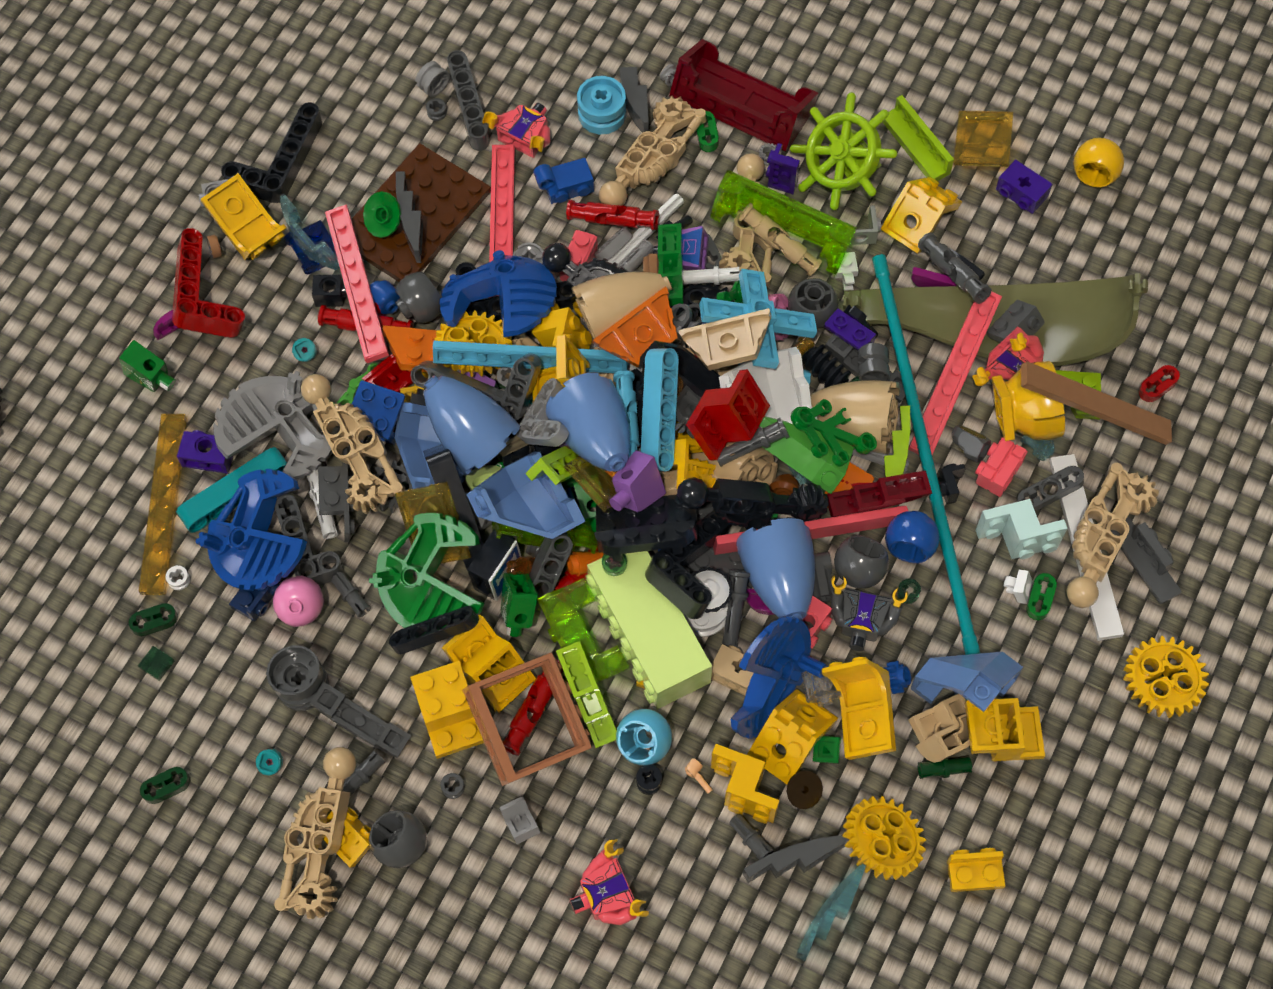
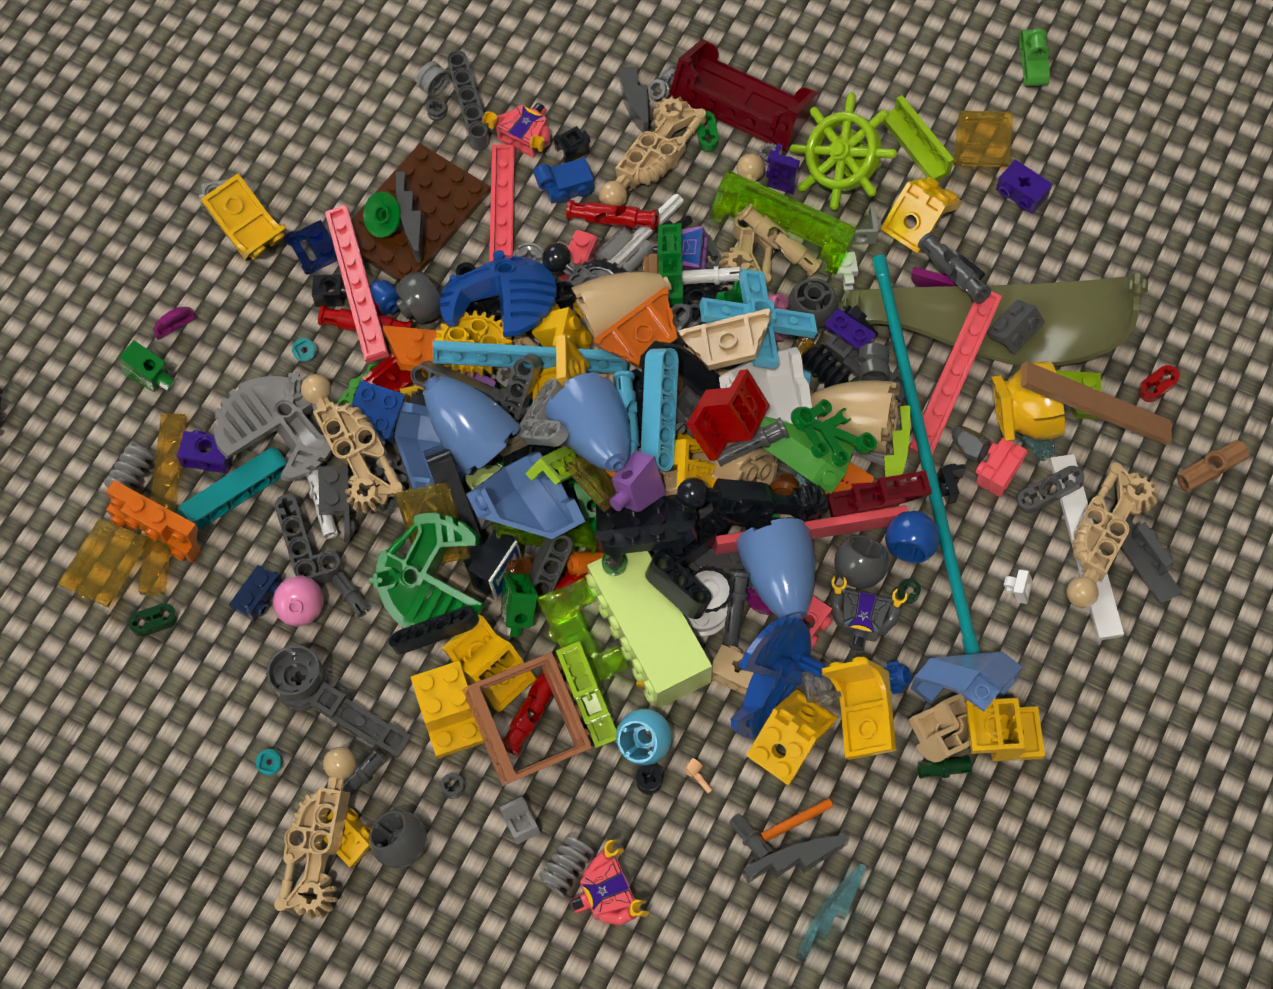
(103, 562): none -> clear yellow piece
(130, 466): none -> light grey piece
(156, 663): clear green tile -> none
(159, 523): none -> orange bracket
(165, 791): dark green beam -> none
(175, 571): white bush -> none
(188, 310): red beam -> none
(214, 246): medium nougat tile -> none
(243, 549): blue piece -> none
(306, 122): black beam -> none
(320, 252): clear light blue slope -> none
(565, 865): none -> light grey piece
(573, 143): none -> black window
(601, 105): medium azure wheel -> none
(663, 85): none -> light grey bush
(744, 783): yellow bracket -> none
(796, 820): none -> orange piece
(804, 789): dark brown piece -> none
(823, 571): dark grey piece -> none
(827, 750): green tile -> none
(884, 838): yellow gear -> none
(976, 870): yellow bracket -> none
(1009, 355): torso -> none
(1021, 529): light aqua bracket -> none
(1034, 57): none -> bright green piece
(1046, 598): green beam -> none
(1098, 162): yellow wheel -> none
(1174, 696): yellow gear -> none
(1223, 459): none -> medium nougat piece

